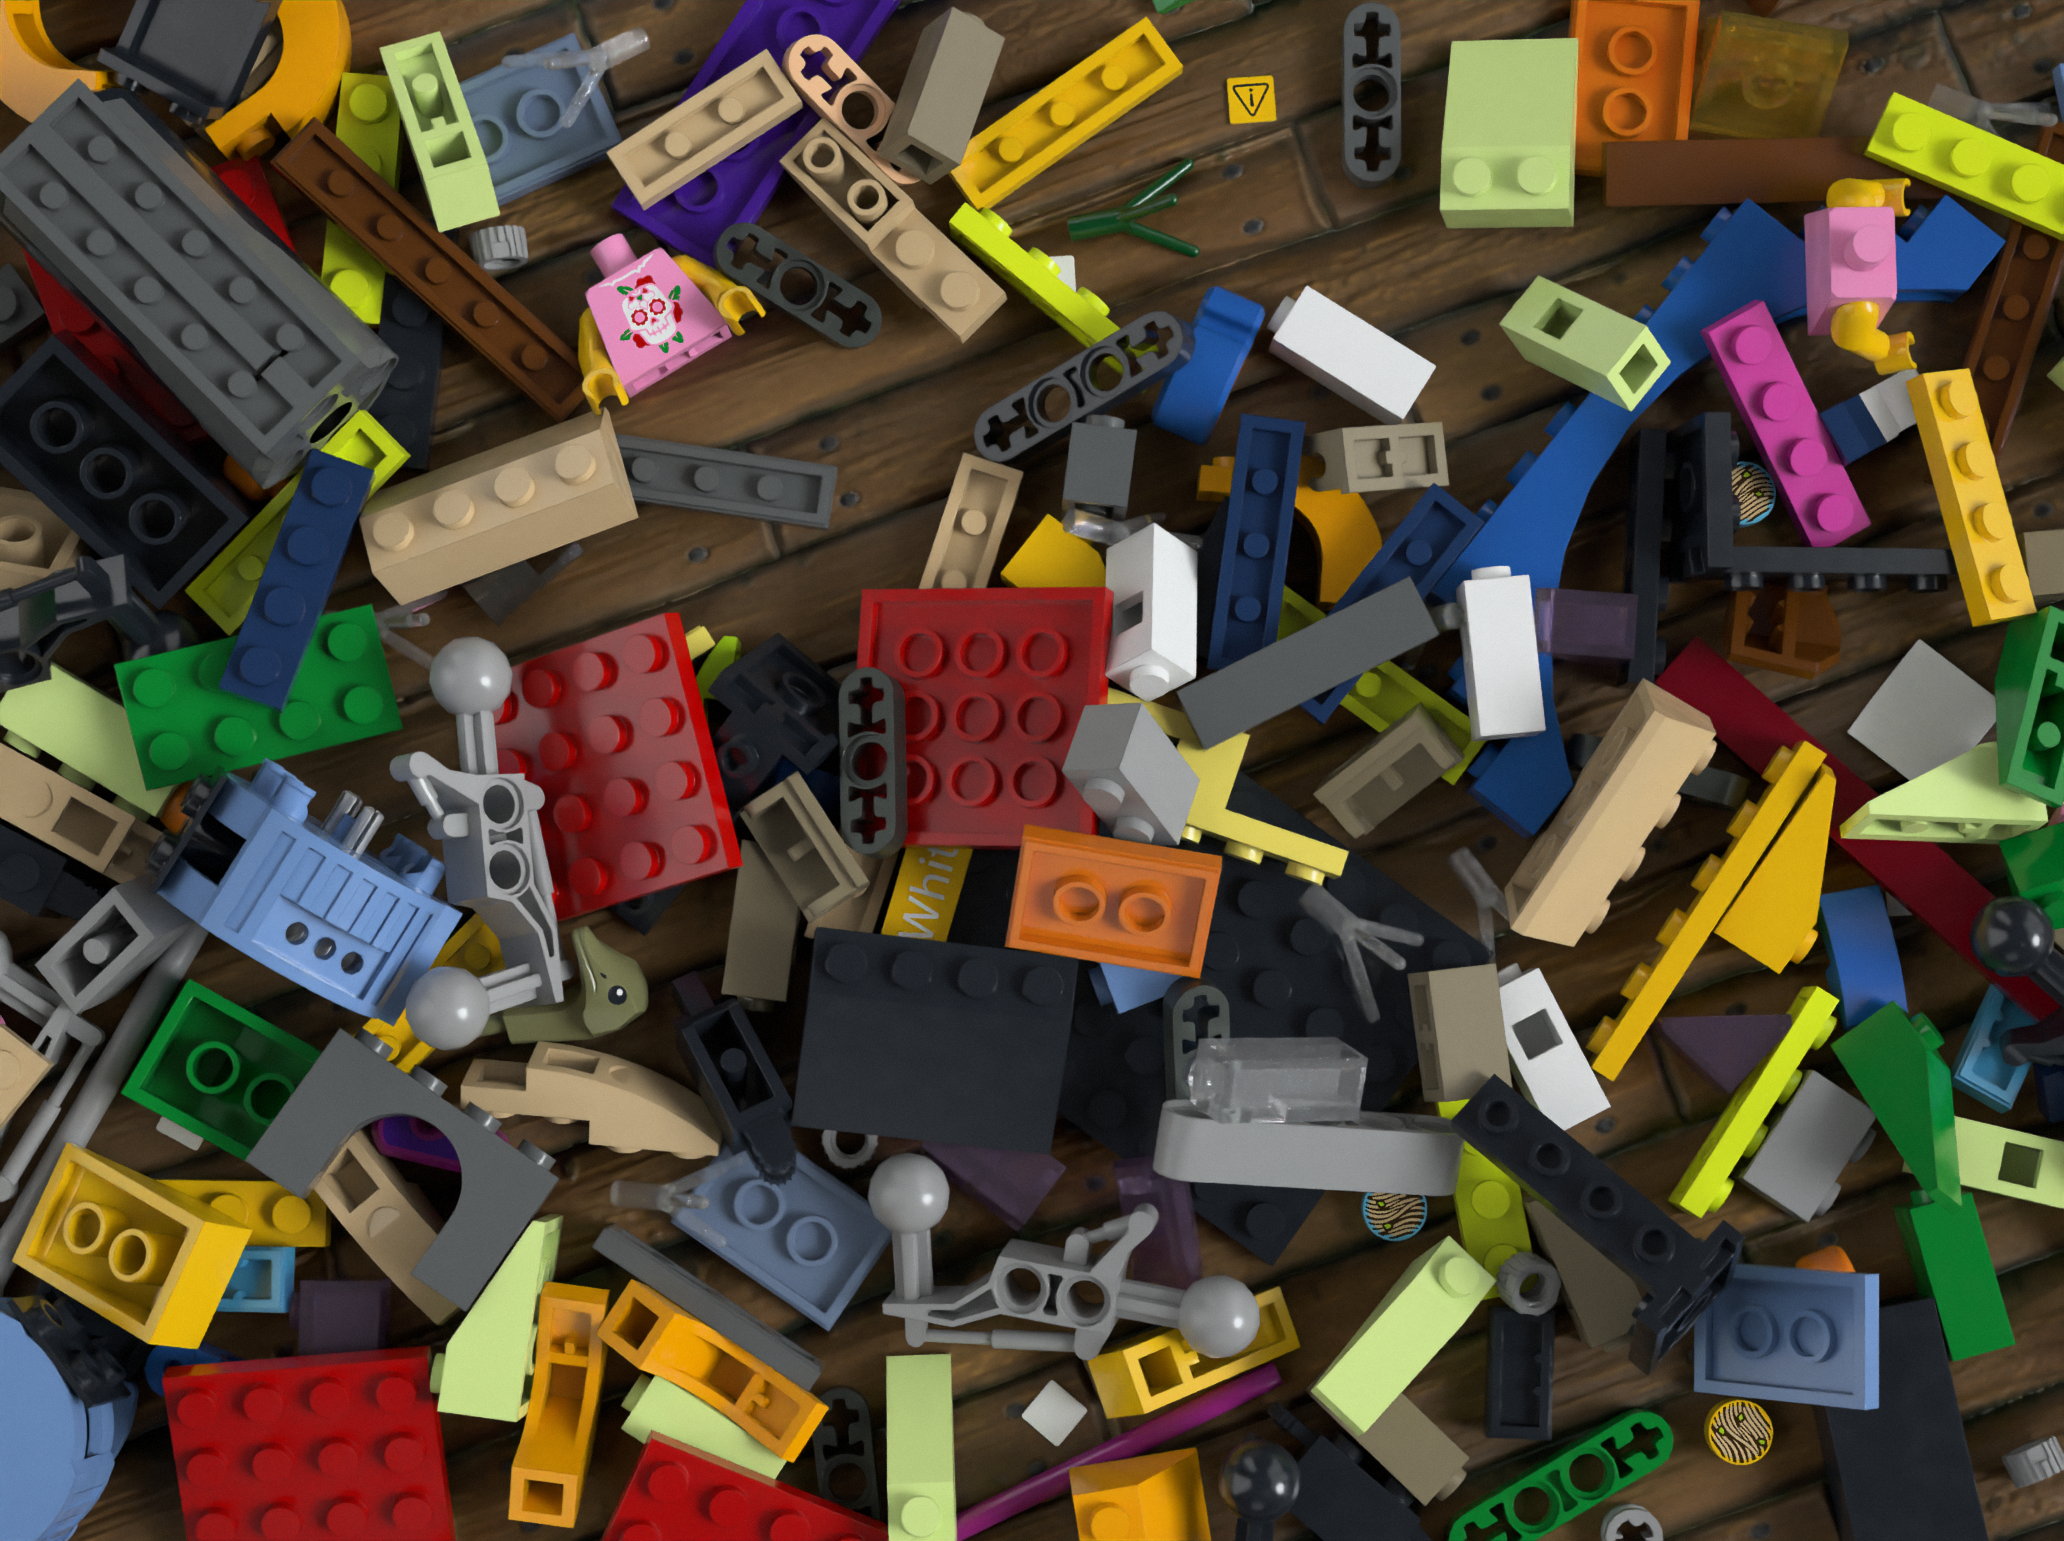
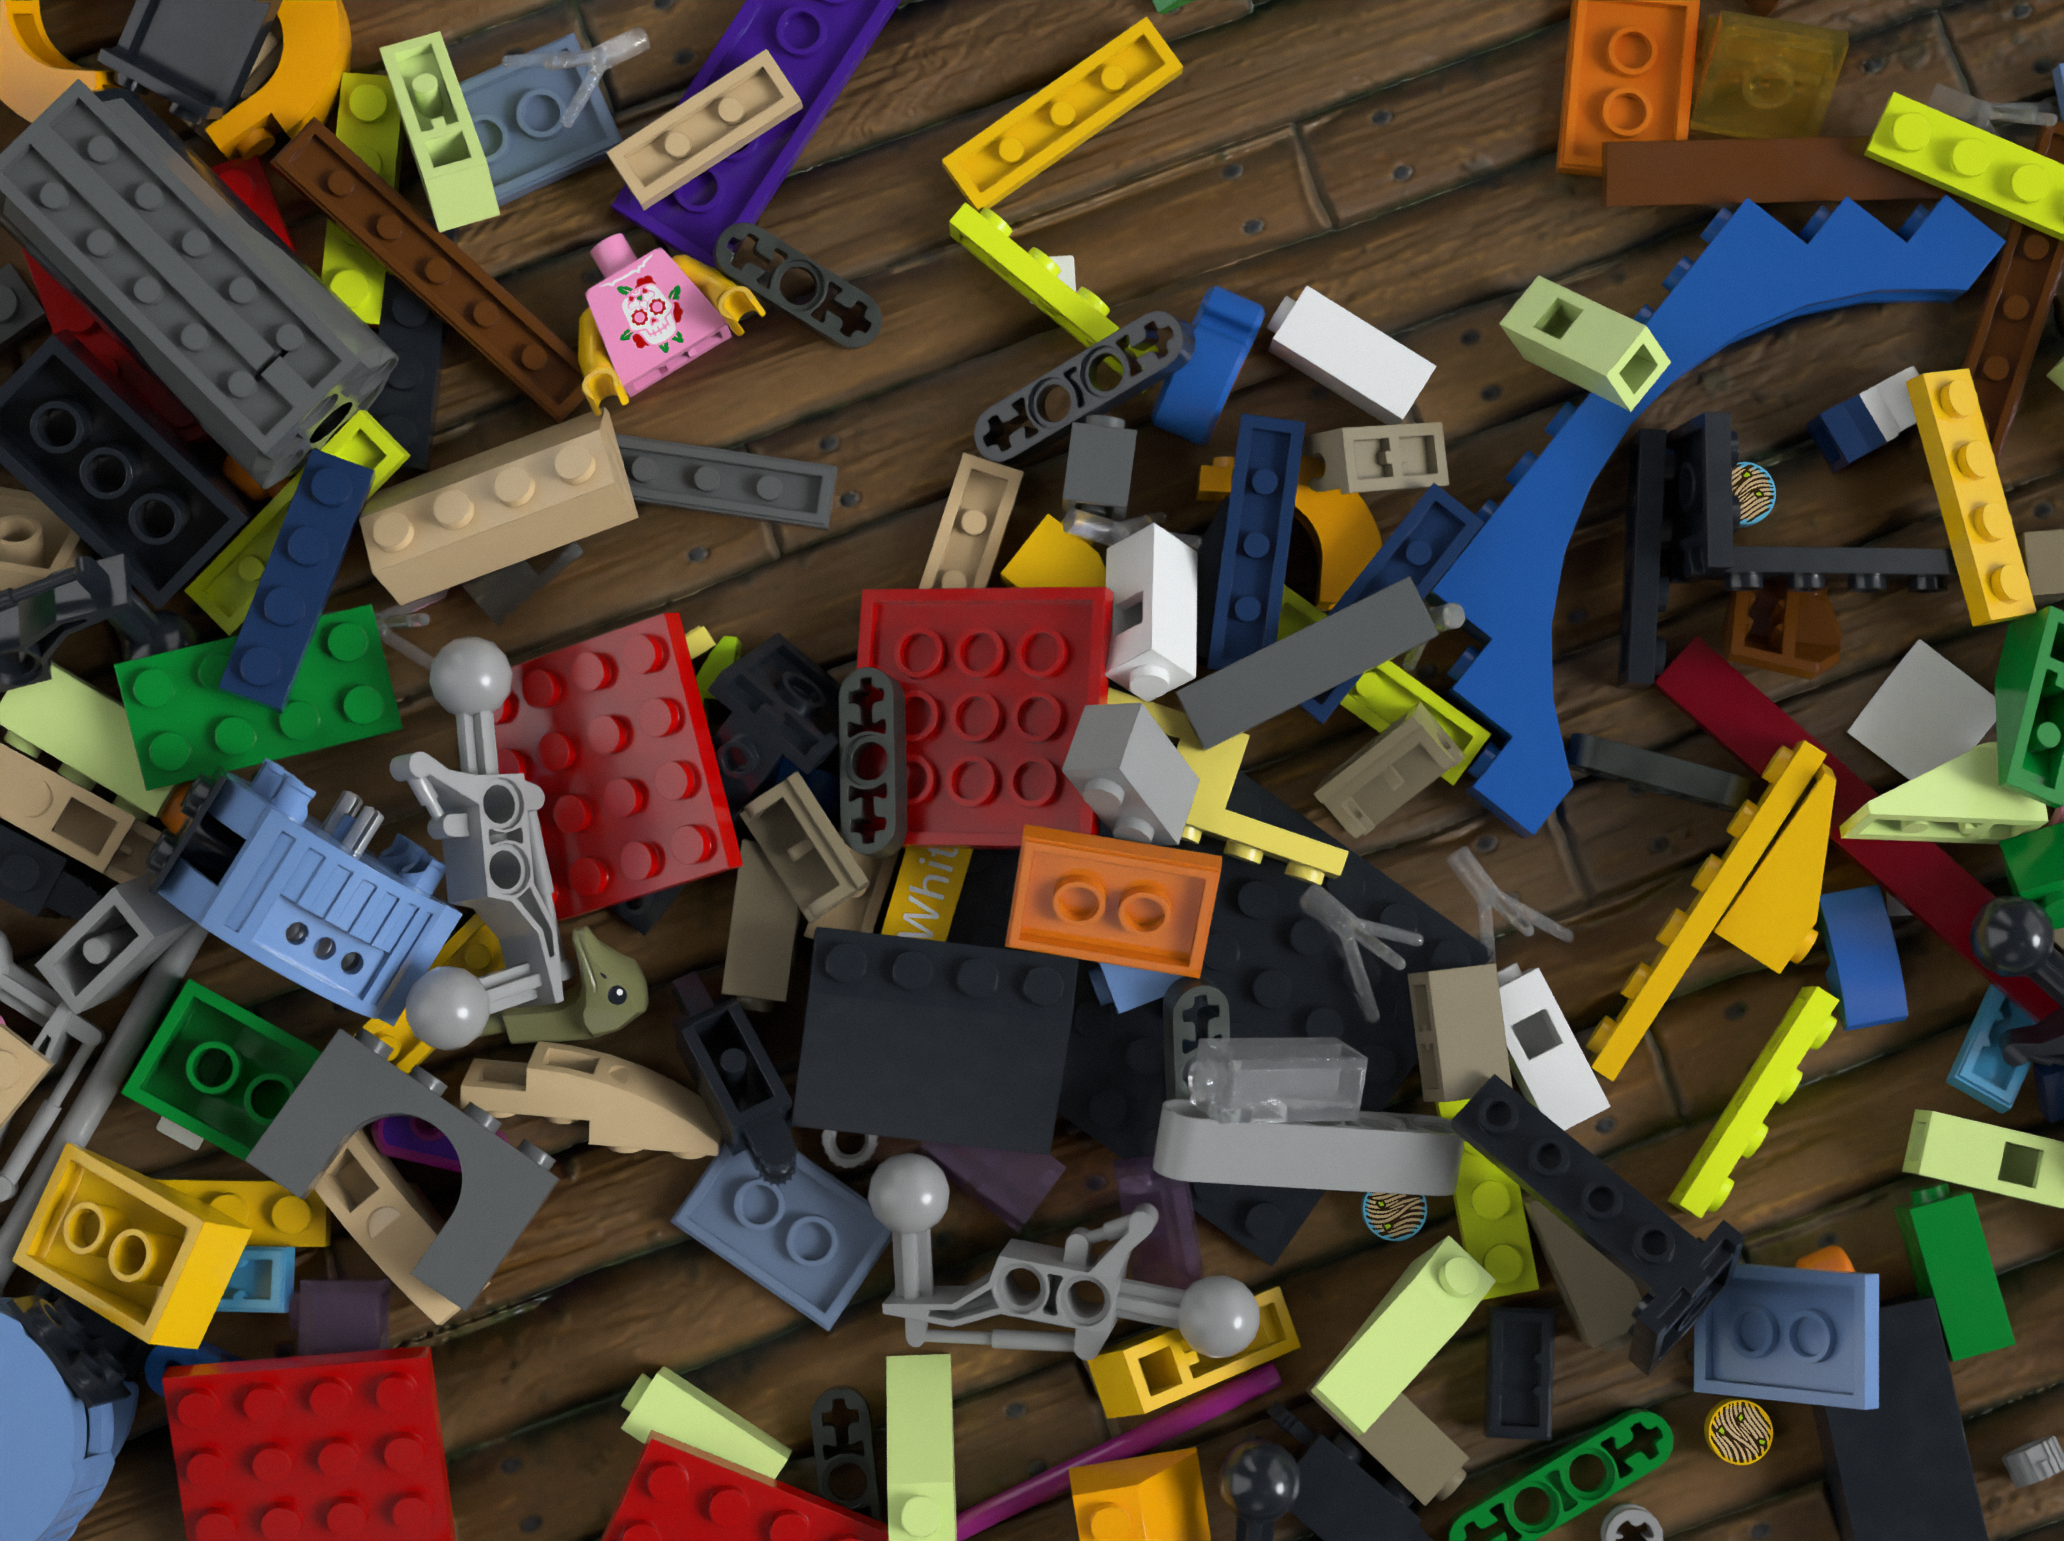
(494, 1349): yellowish green slope -> none
(499, 247): light grey axle -> none
(562, 1408): light orange arch -> none
(673, 1200): clear plant -> none
(688, 1352): light orange arch -> none
(709, 1306): dark grey tile -> none
(834, 66): light nougat beam -> none
(892, 230): tan slope -> none
(941, 95): dark tan brick -> none
(1054, 1413): white sticker -> none
(1141, 205): dark green plant -> none
(1251, 99): yellow sticker -> none
(1354, 50): dark grey beam -> none
(1500, 655): white brick -> none
(1510, 134): yellowish green slope -> none
(1537, 1299): light grey axle -> none
(1586, 626): clear purple slope -> none
(1608, 815): tan slope -> none
(1722, 1047): clear purple slope -> none
(1785, 426): dark pink plate -> none
(1808, 1147): light grey brick -> none
(1854, 270): bright pink torso -> none
(1910, 1094): green slope -> none

